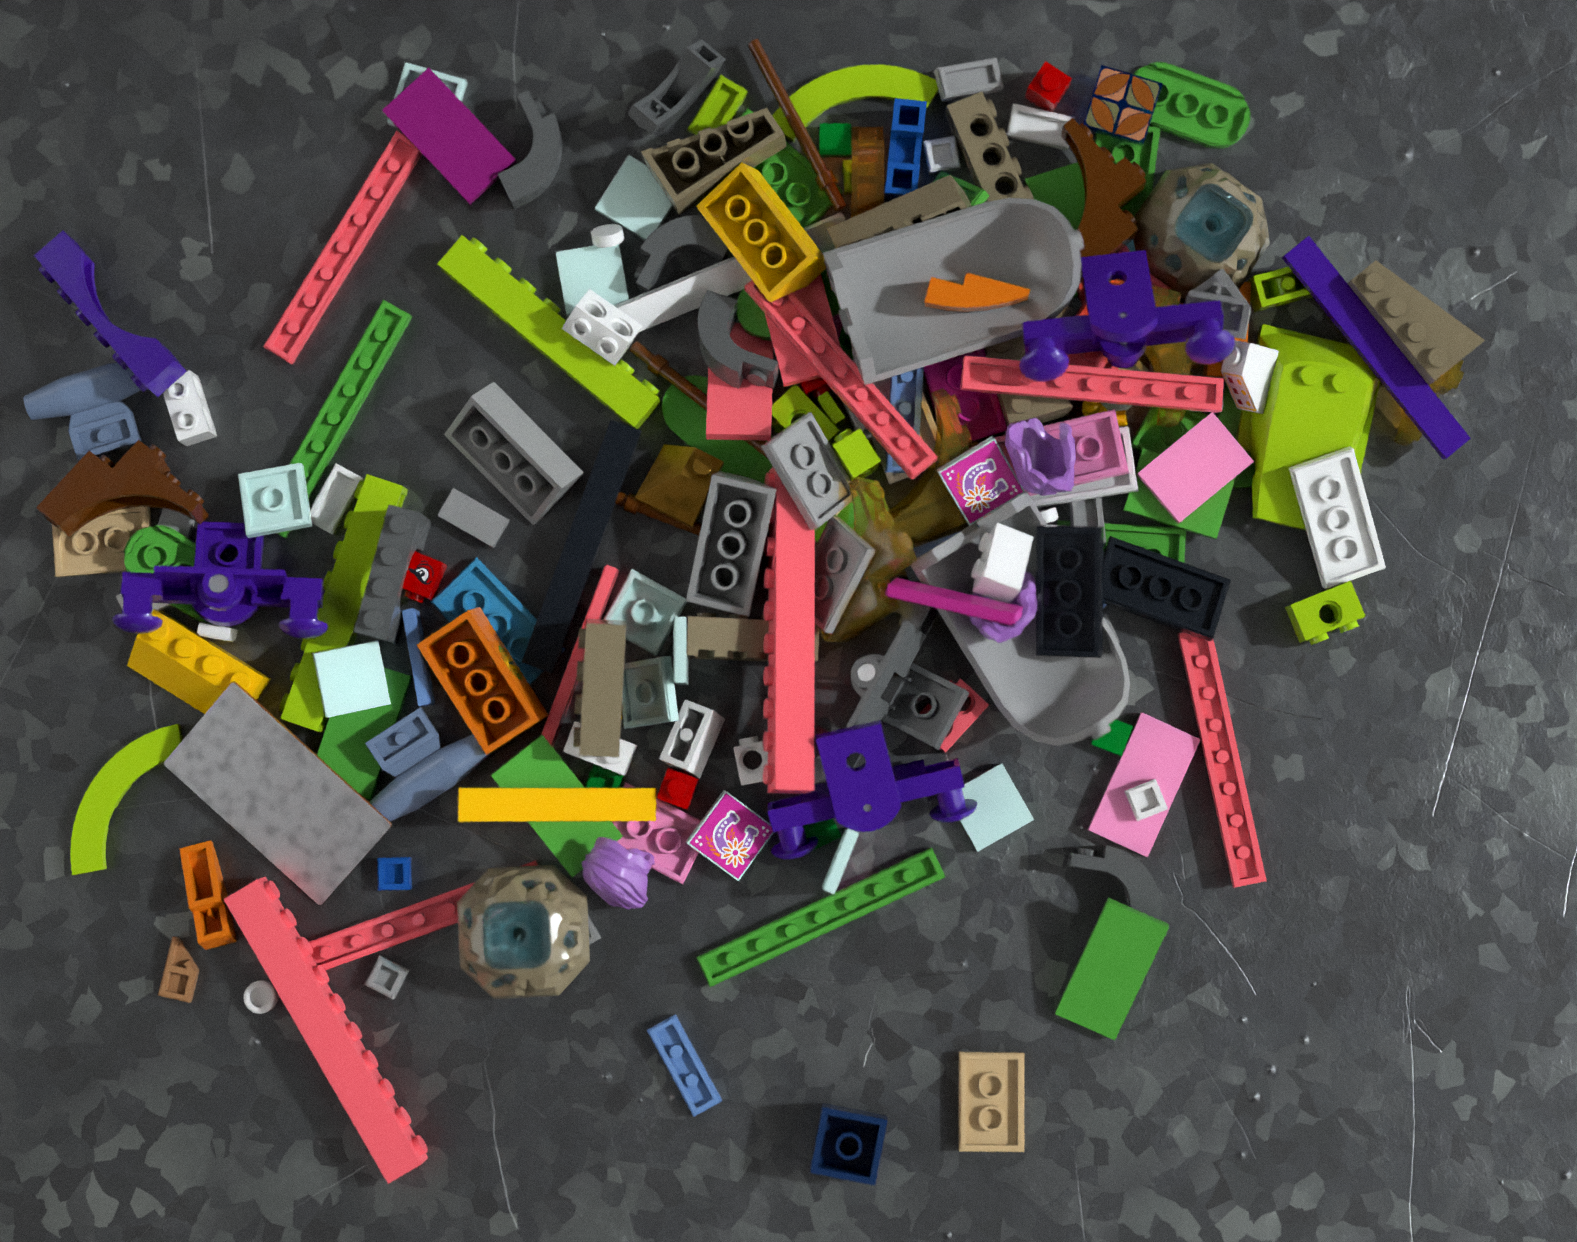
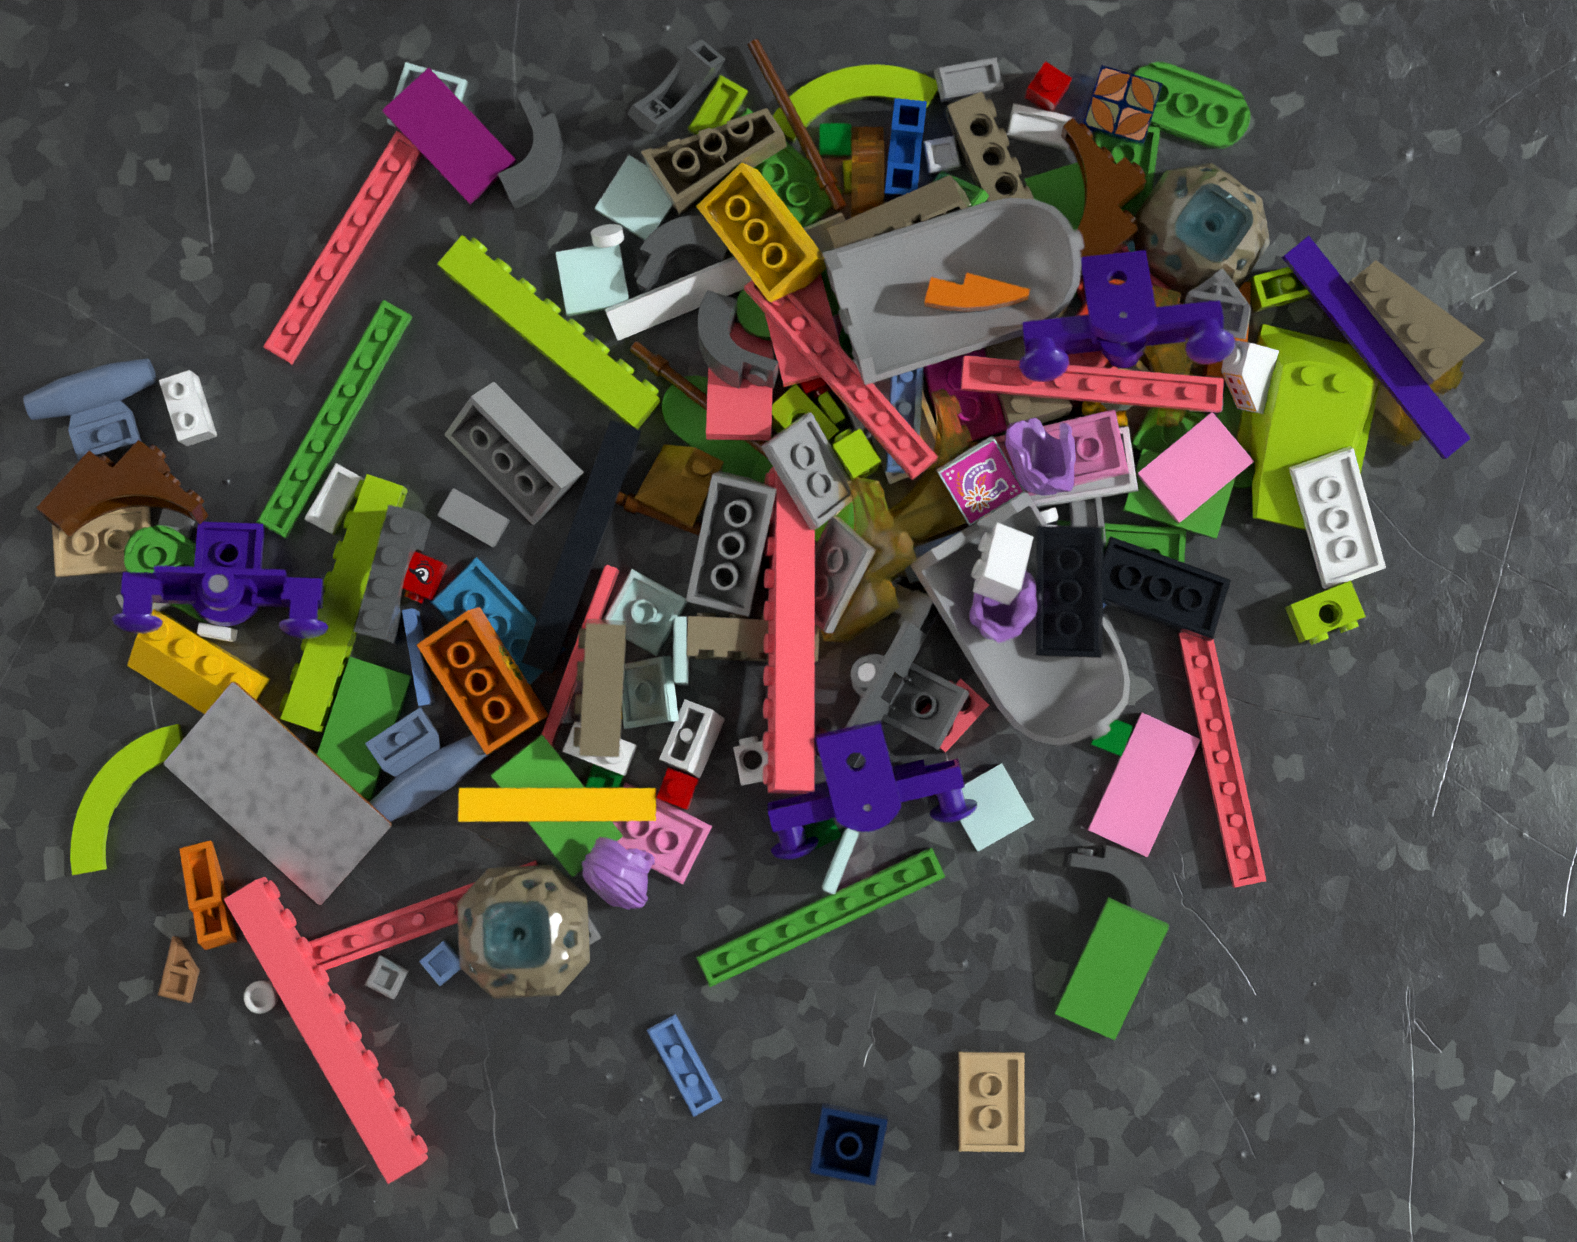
(73, 270): dark purple arch -> none
(274, 500): light aqua tile -> none
(351, 678): light aqua tile -> none
(394, 873): blue tile -> none
(441, 962): none -> light blue tile
(602, 327): white brick -> none
(730, 835): tile -> none
(954, 601): dark pink tile -> none
(1146, 800): white tile -> none

